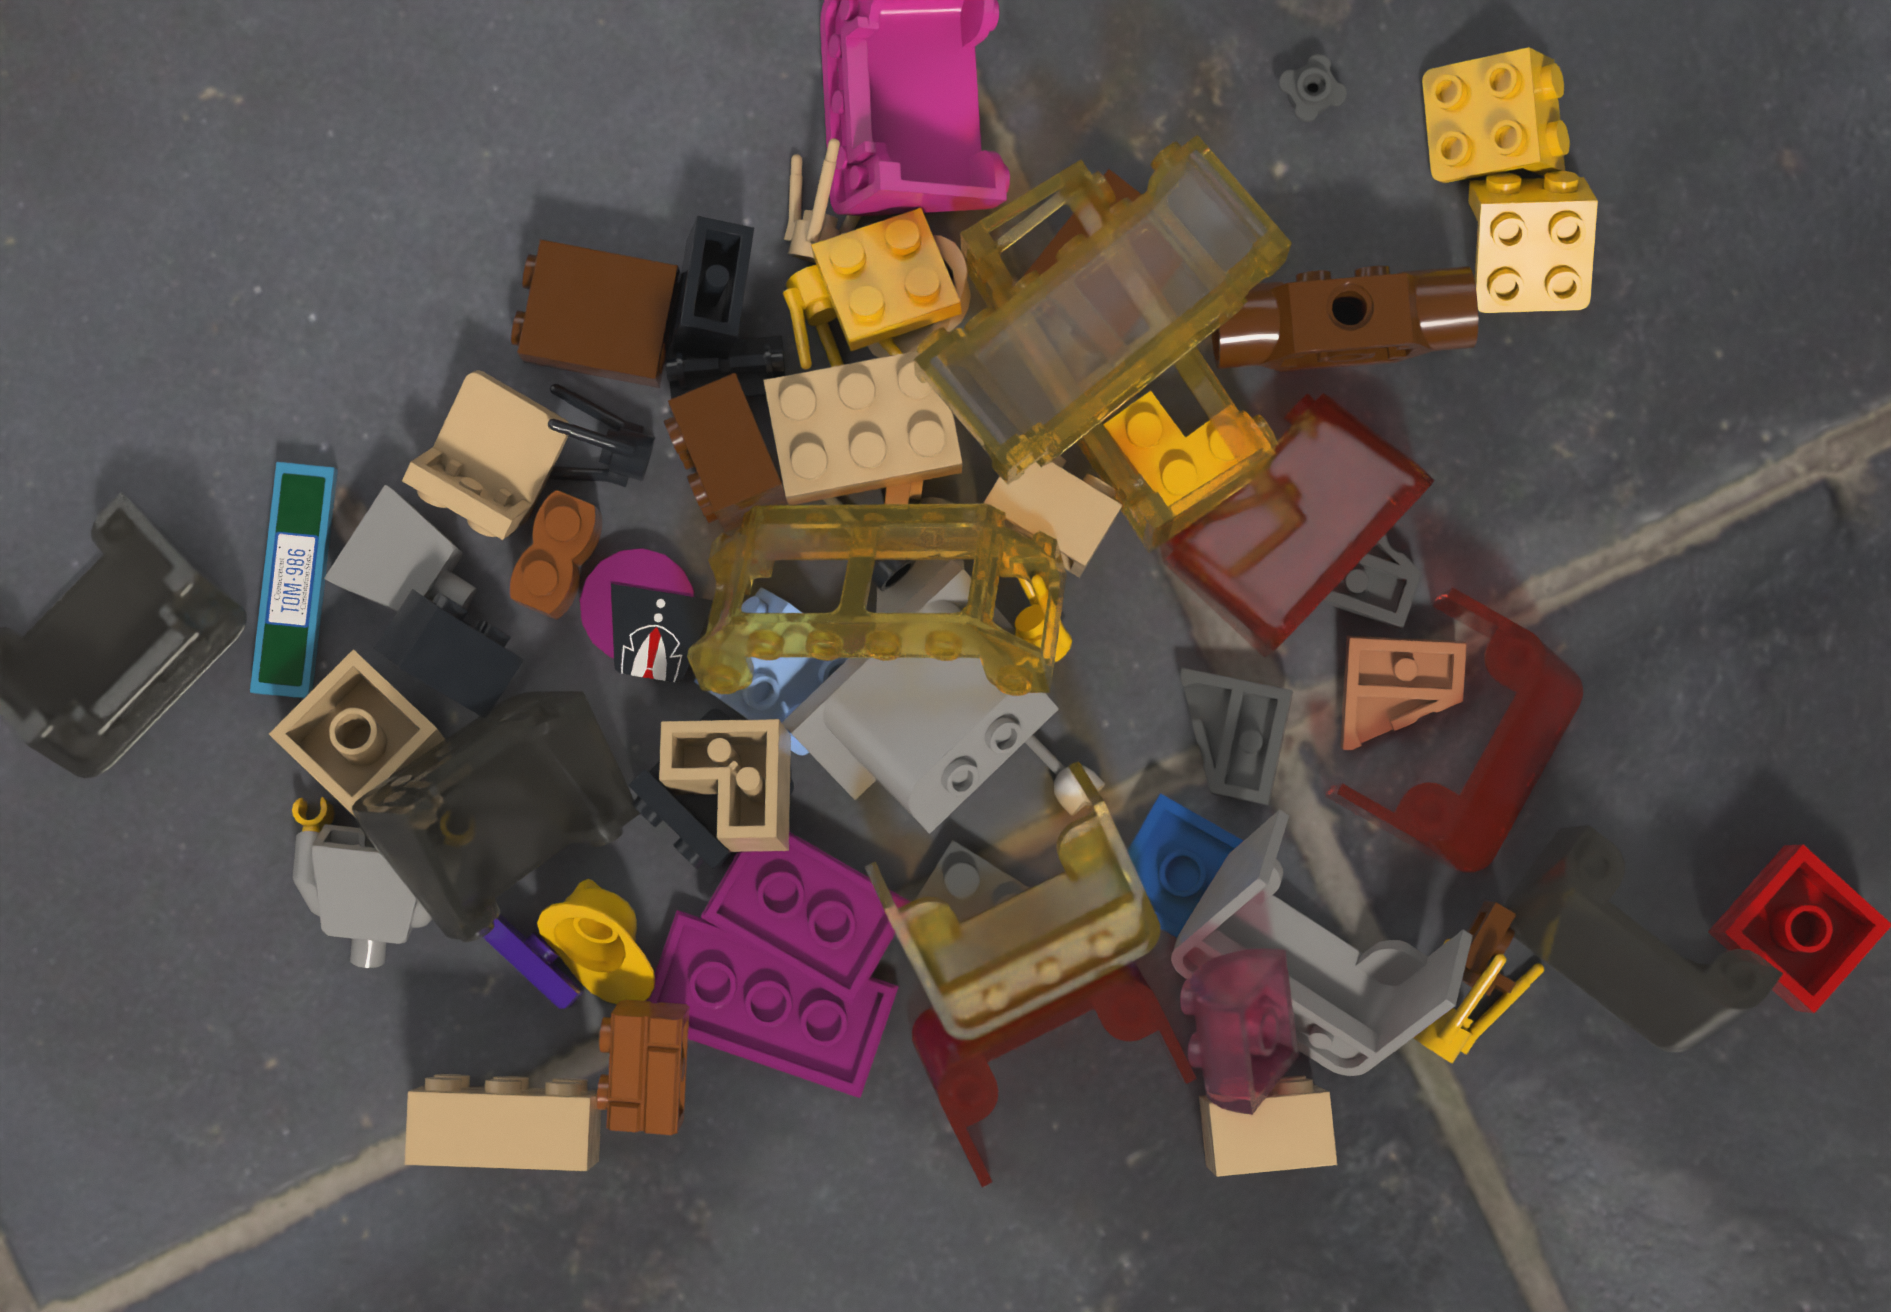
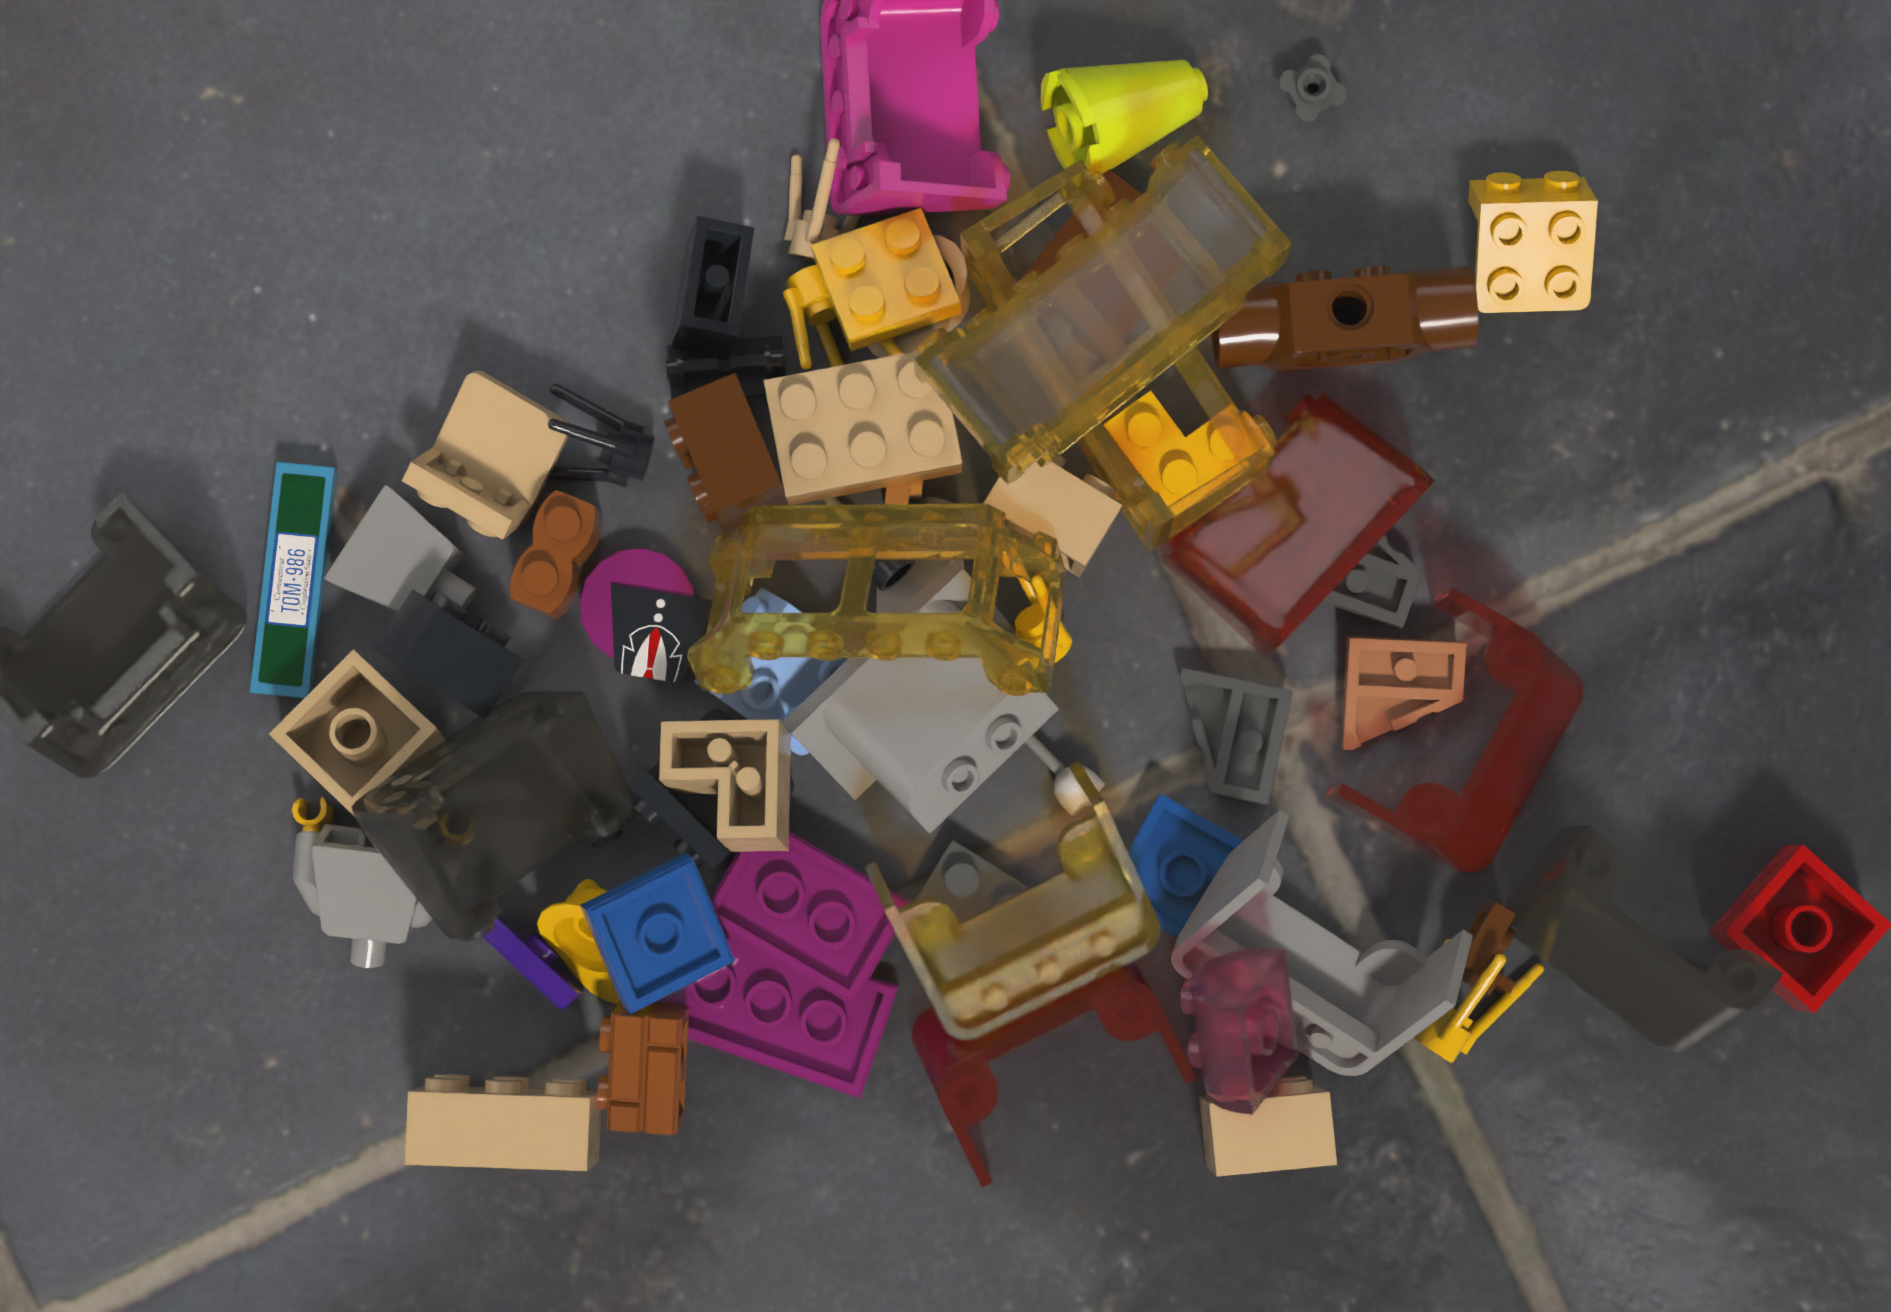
(597, 313): reddish brown brick -> none
(657, 933): none -> blue plate
(1118, 109): none -> neon yellow cone
(1495, 116): yellow bracket -> none

